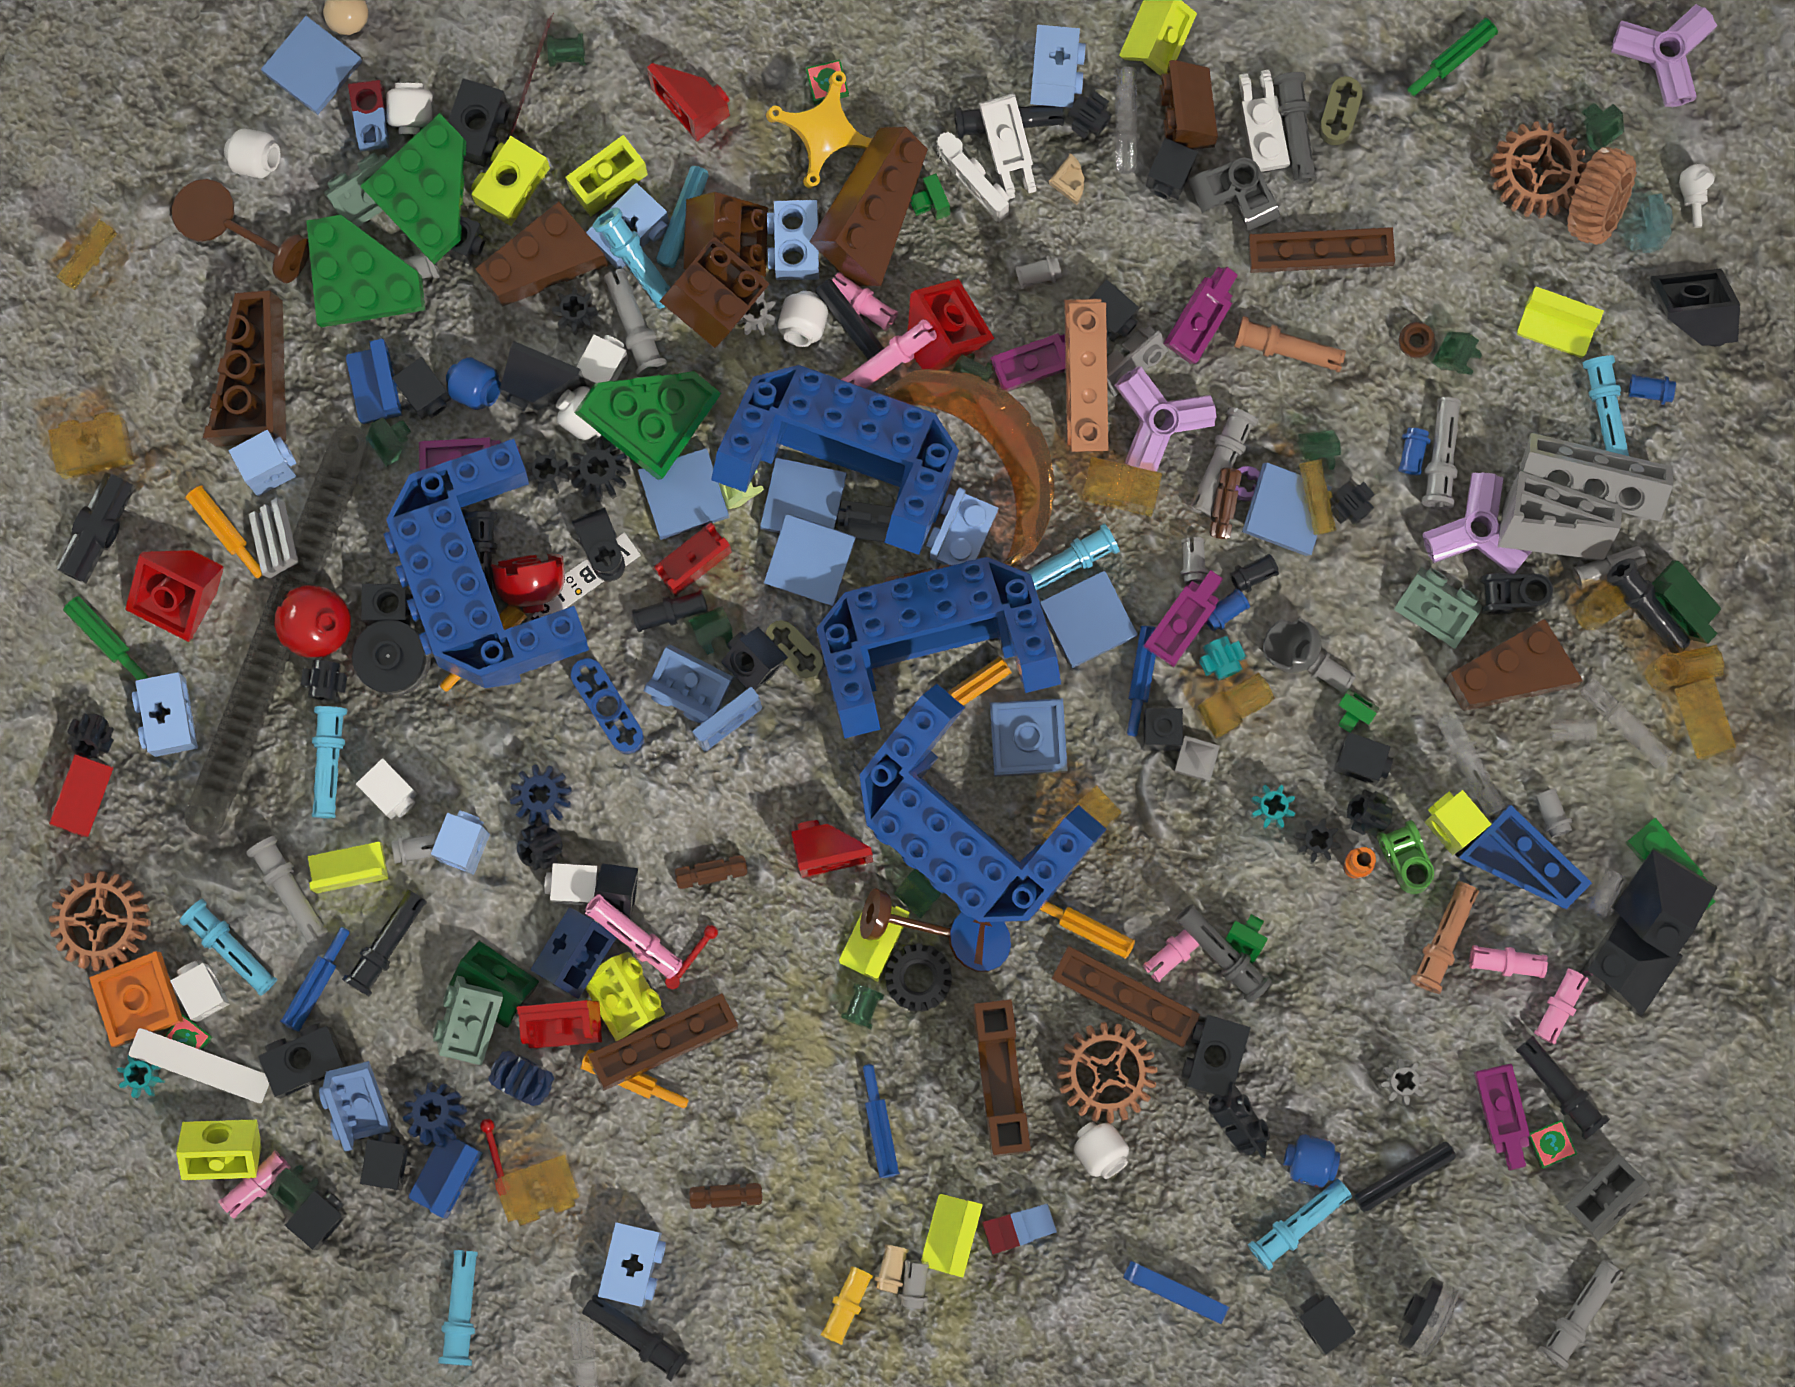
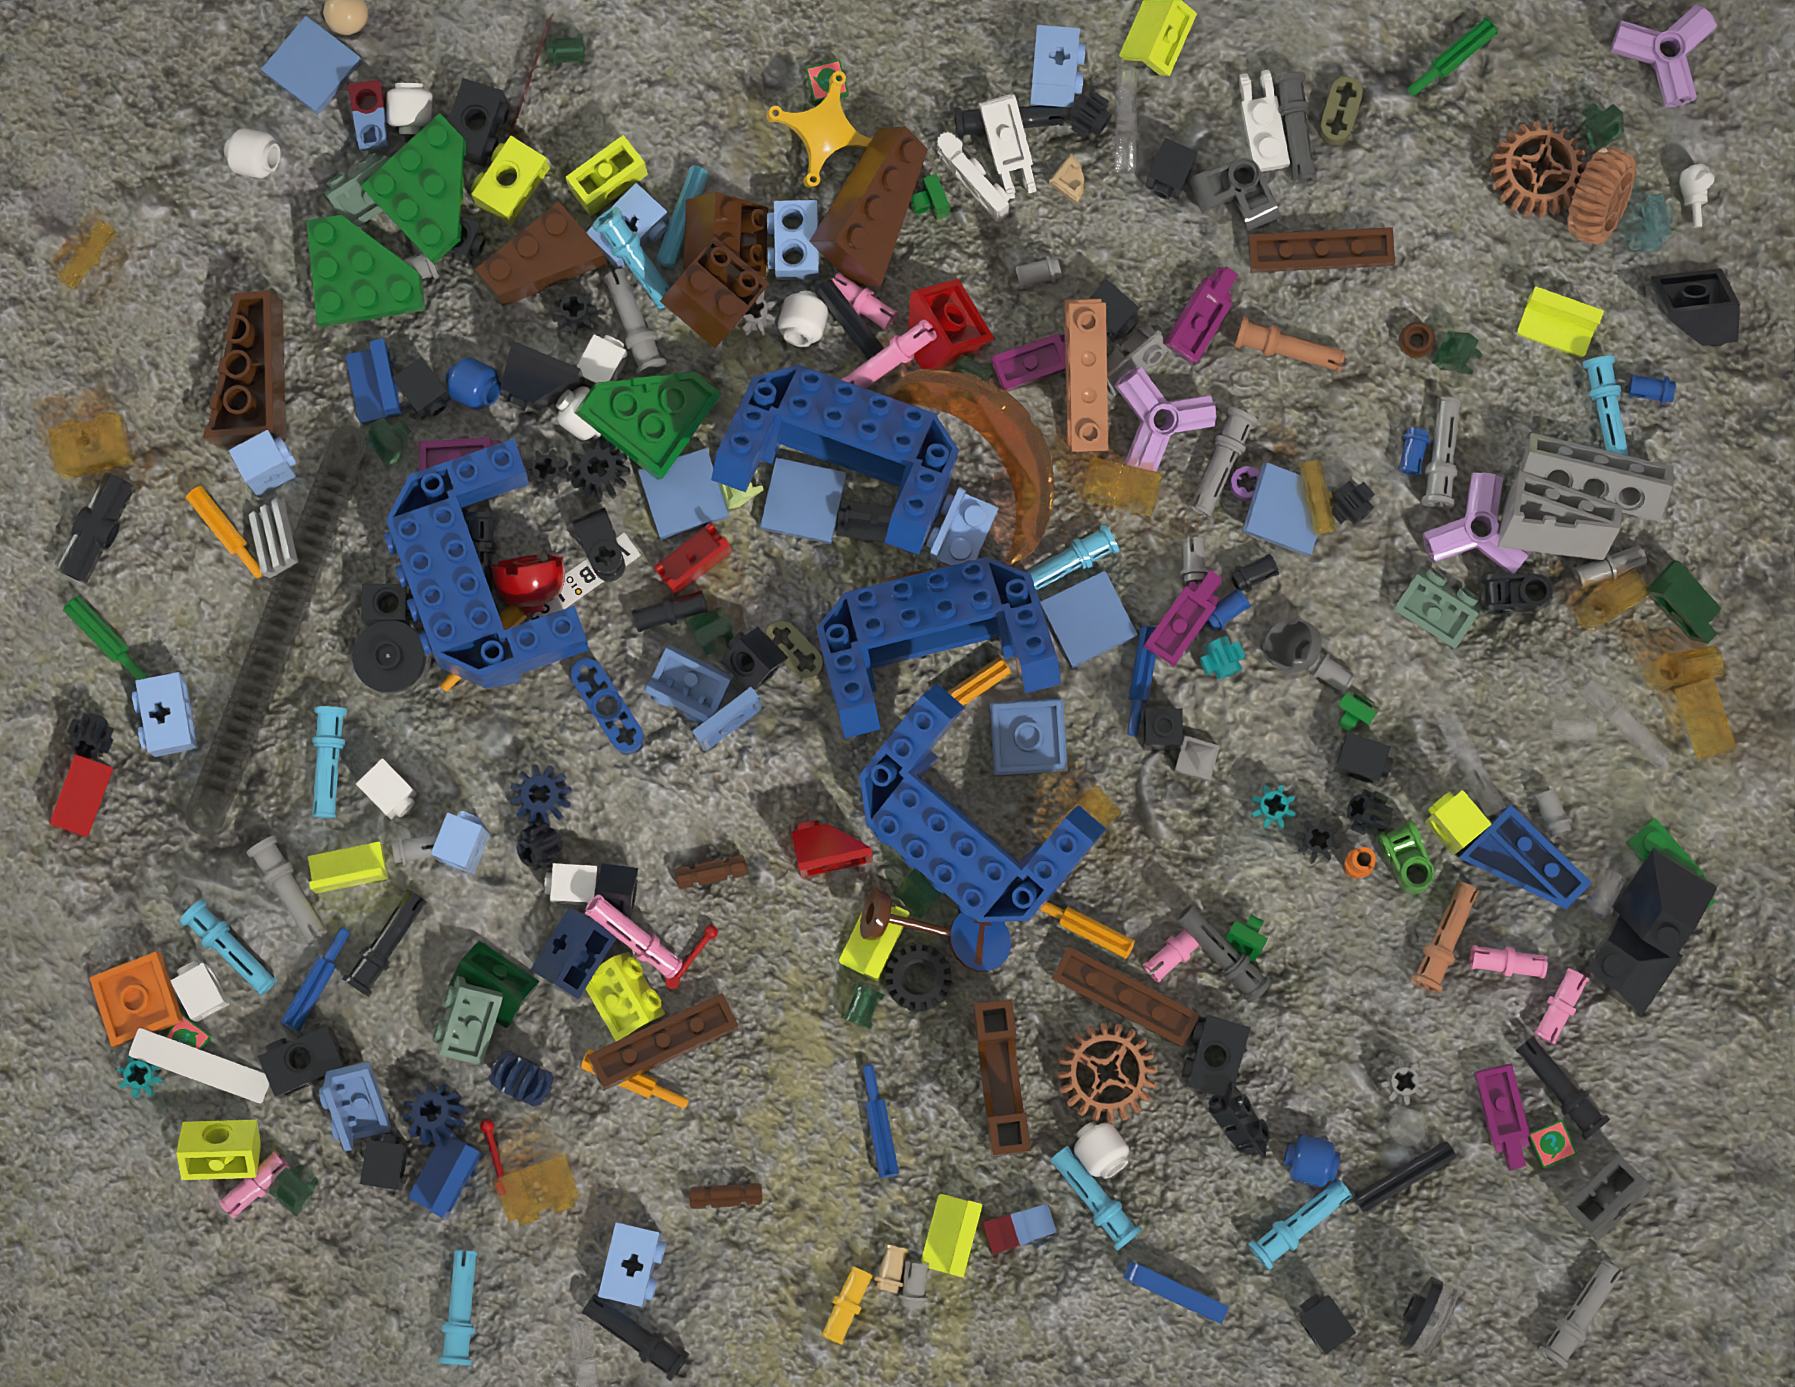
(100, 937): nougat gear -> none
(174, 590): red slope -> none
(206, 211): reddish brown piece -> none
(313, 621): red cylinder -> none
(317, 1219): black brick -> none
(323, 680): black gear -> none
(560, 1024): red hinge -> none
(689, 99): red slope -> none
(810, 559): medium blue tile -> none
(1106, 1212): none -> medium azure pin
(1189, 104): reddish brown slope -> none
(1225, 503): reddish brown axle -> none
(1227, 709): clear yellow piece -> none
(1319, 445): clear green tile -> none
(1407, 1127): none -> clear tile
(1516, 669): reddish brown wedge -> none
(1641, 595): black pin -> none

